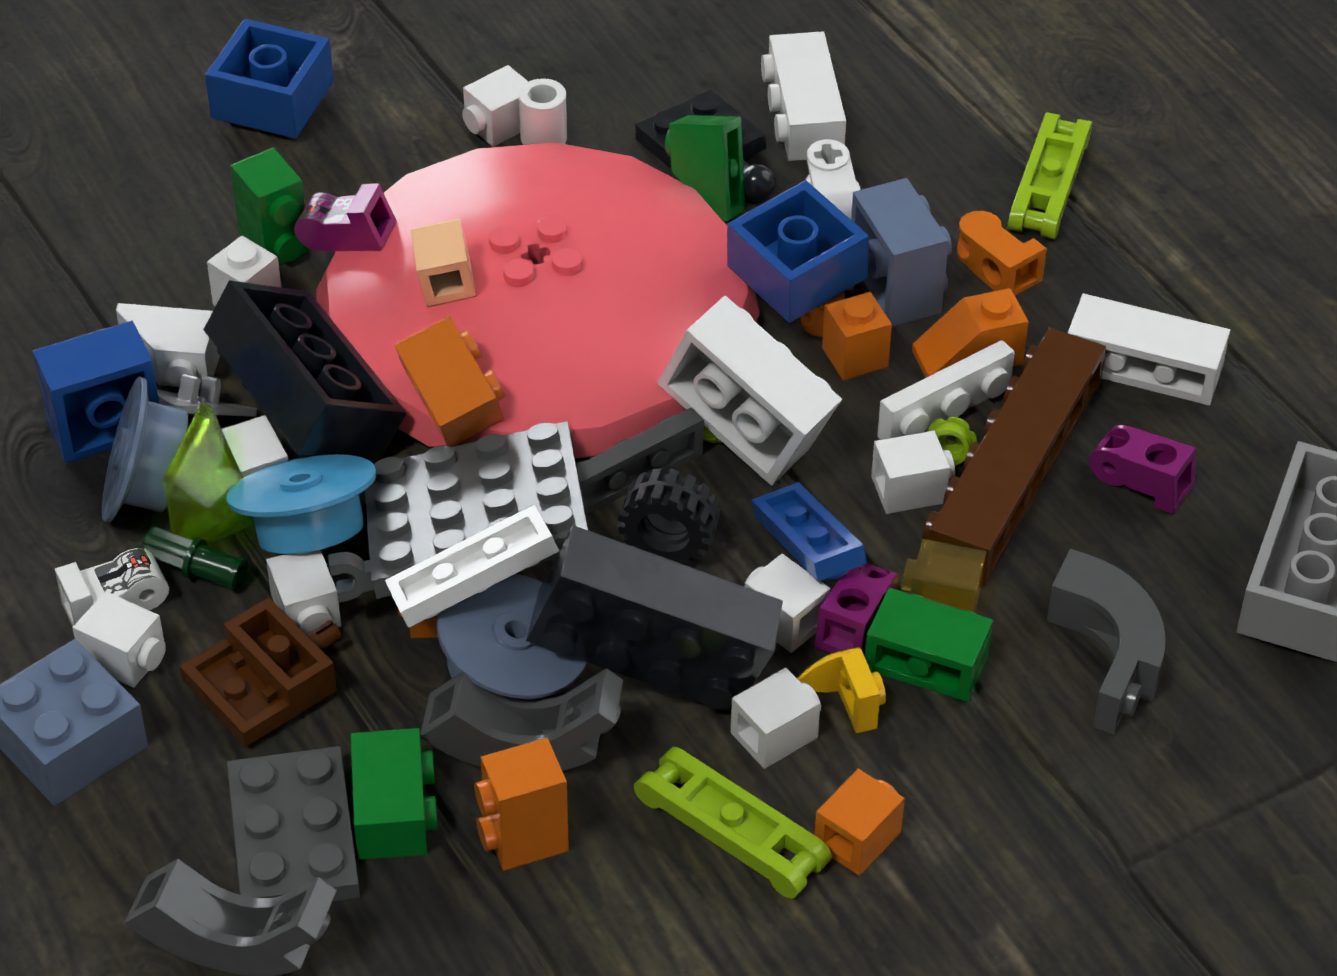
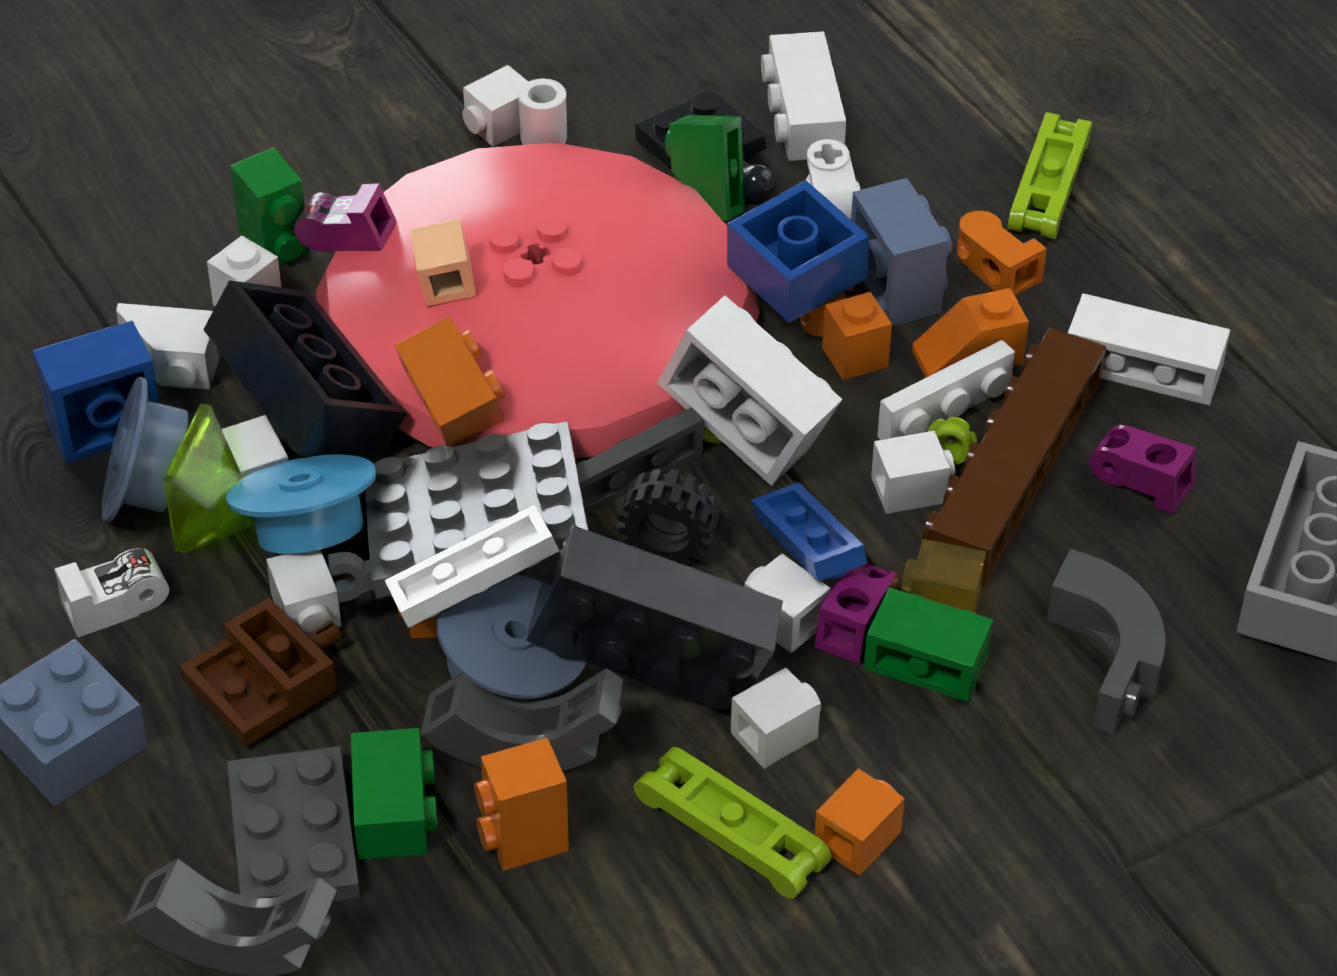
(122, 637): white brick -> none
(195, 558): dark green axle -> none
(209, 395): light grey piece -> none
(269, 78): blue brick -> none
(851, 677): yellow plate -> none

